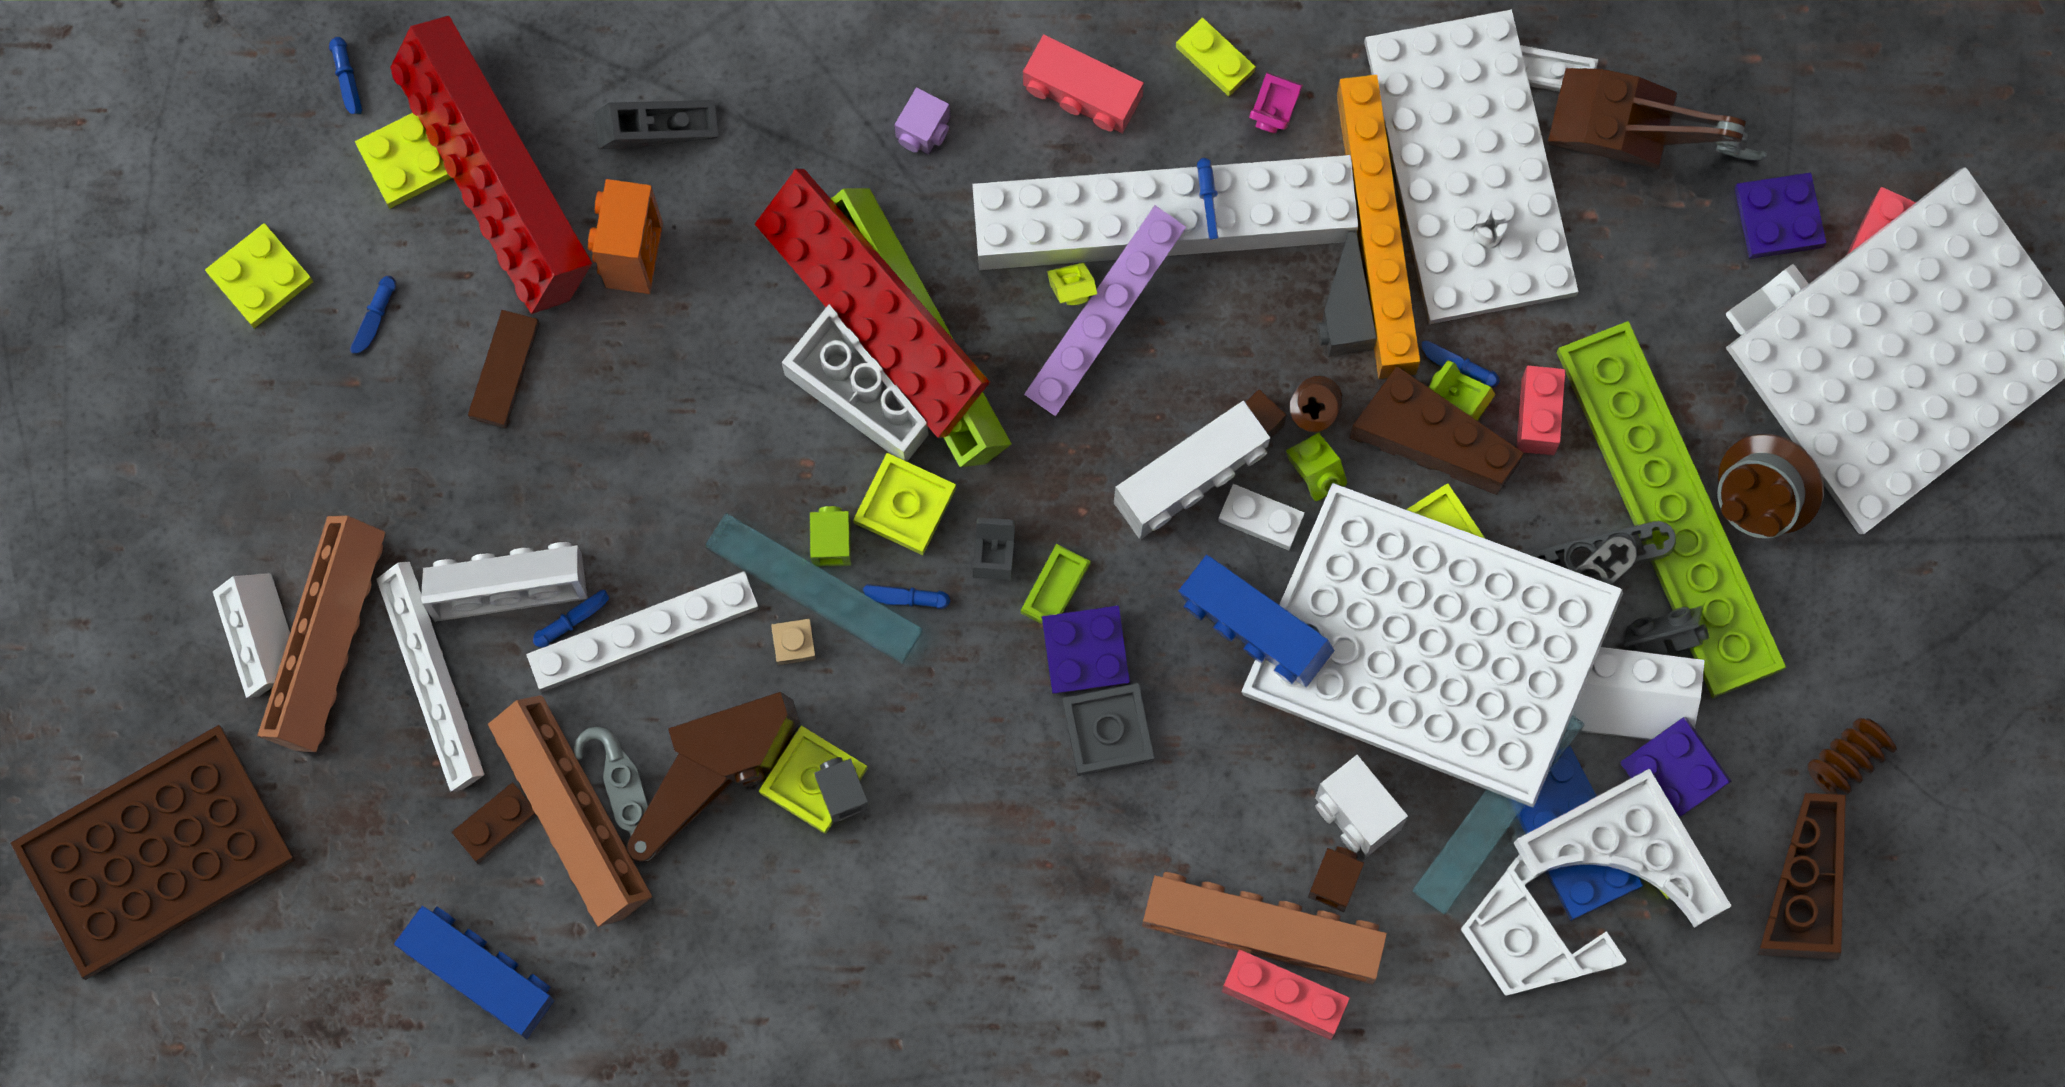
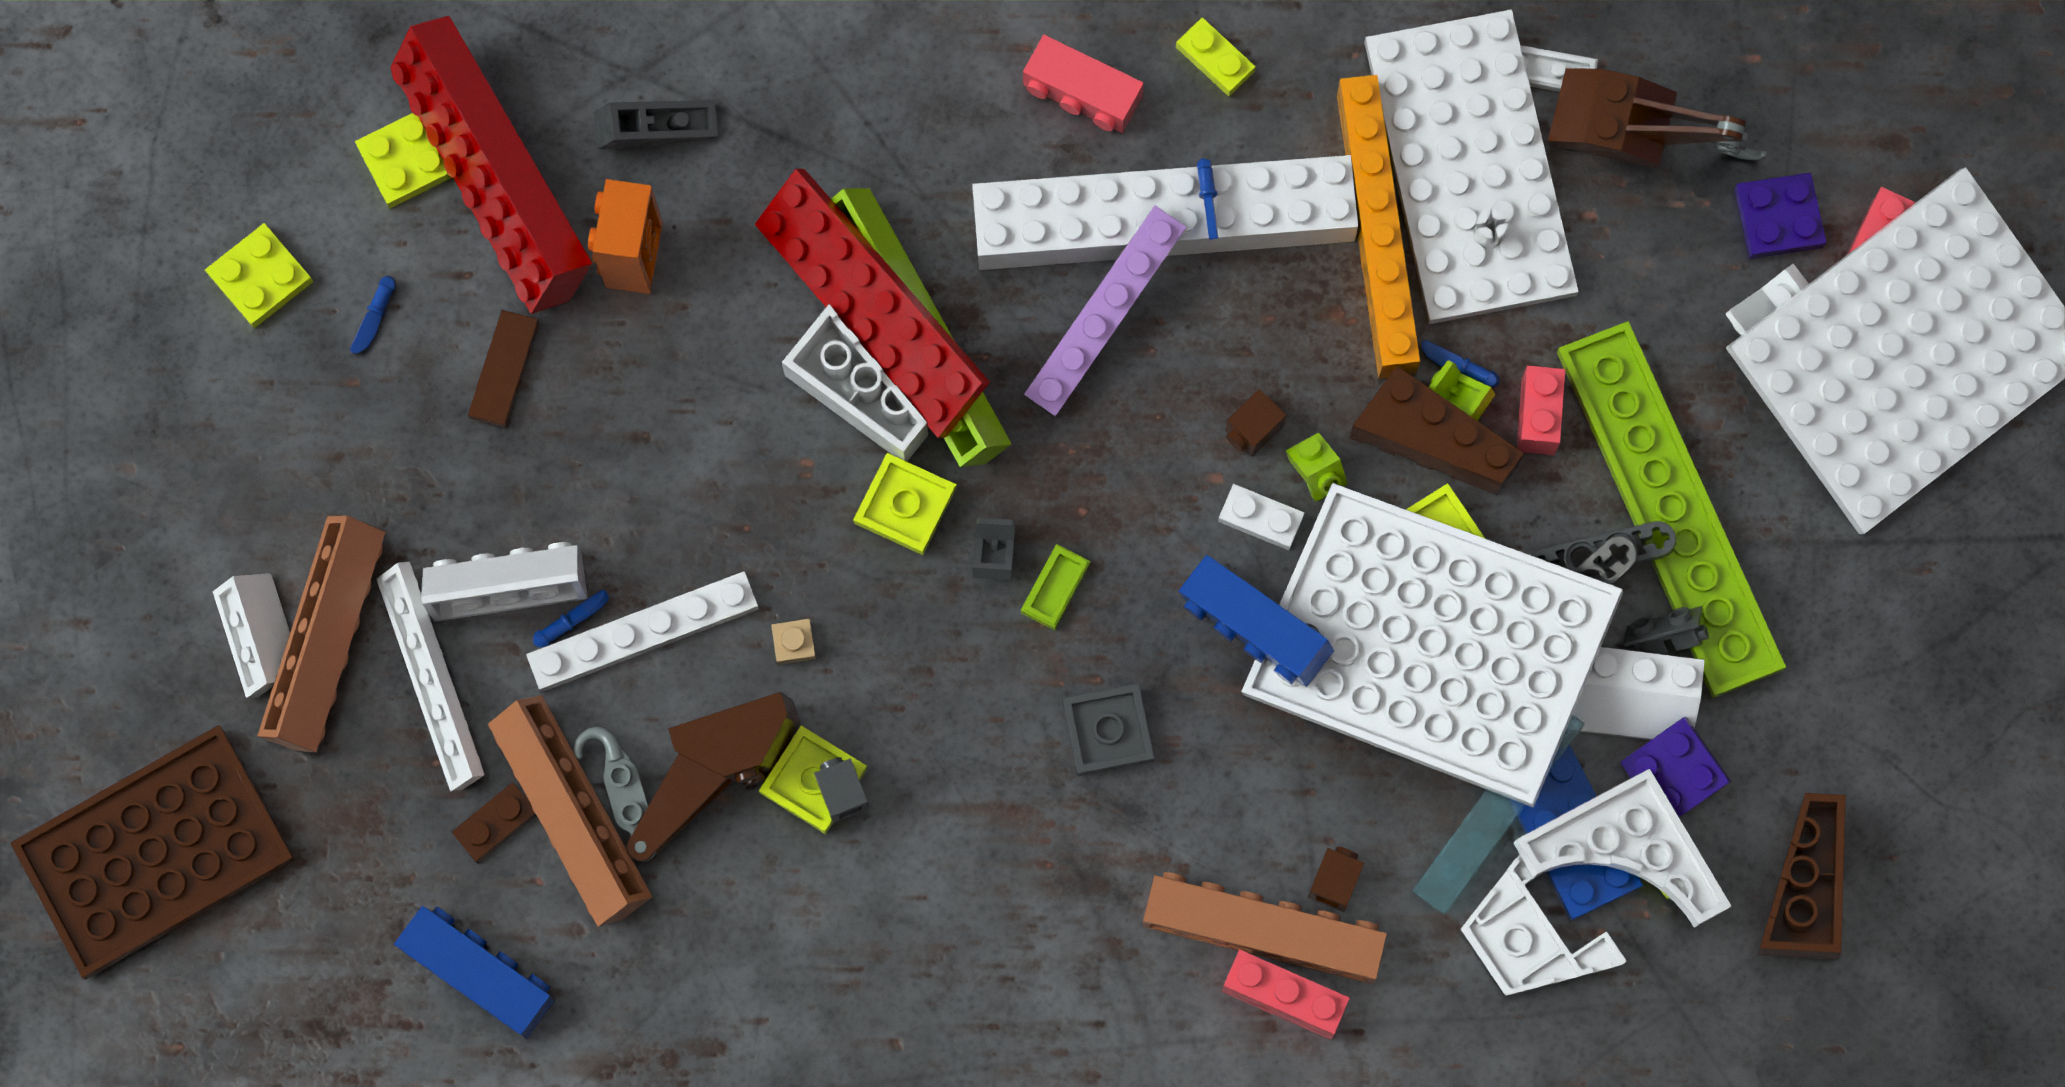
(345, 75): blue piece -> none
(814, 588): clear light blue tile -> none
(830, 537): lime brick -> none
(904, 596): blue piece -> none
(922, 122): lavender brick -> none
(1072, 284): neon yellow plate -> none
(1085, 649): dark purple plate -> none
(1191, 469): white wedge -> none
(1275, 103): dark pink bracket -> none
(1306, 415): reddish brown piece -> none
(1347, 315): dark grey slope -> none
(1359, 807): white brick -> none
(1769, 486): reddish brown piece -> none
(1850, 755): reddish brown piece -> none

